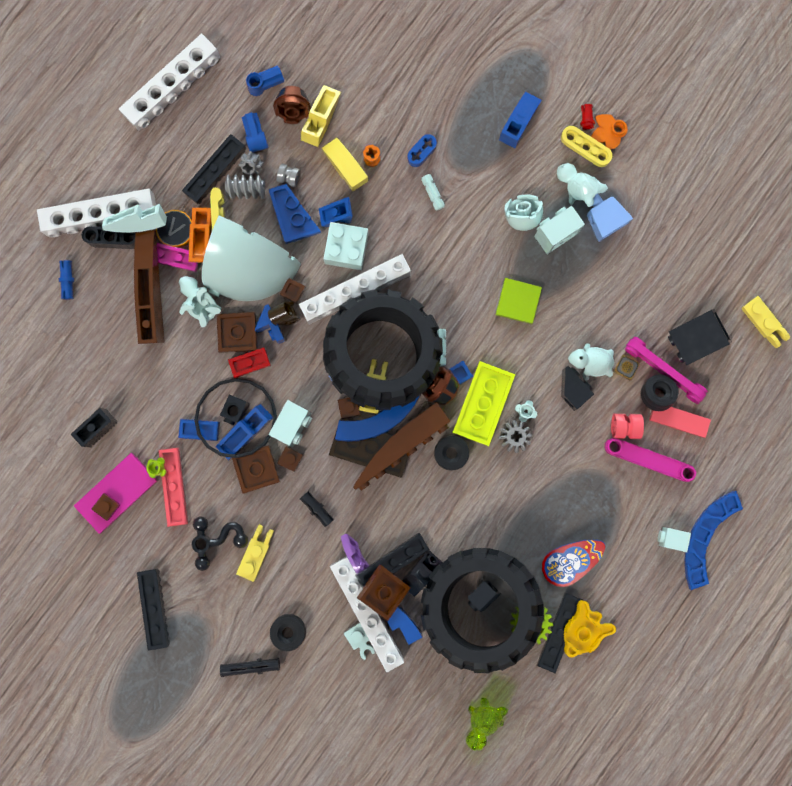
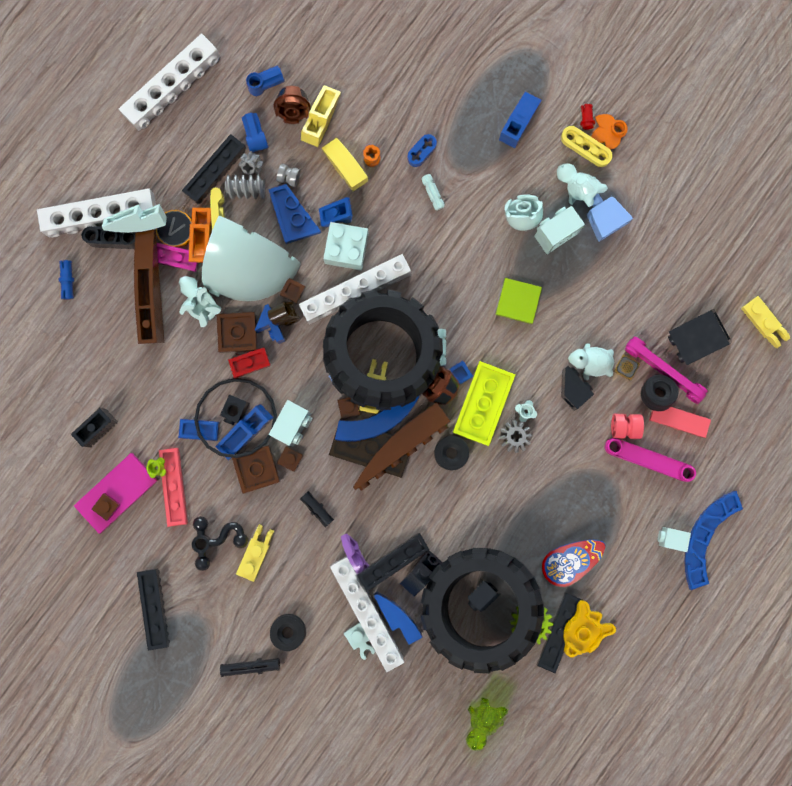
(383, 592): reddish brown plate -> none

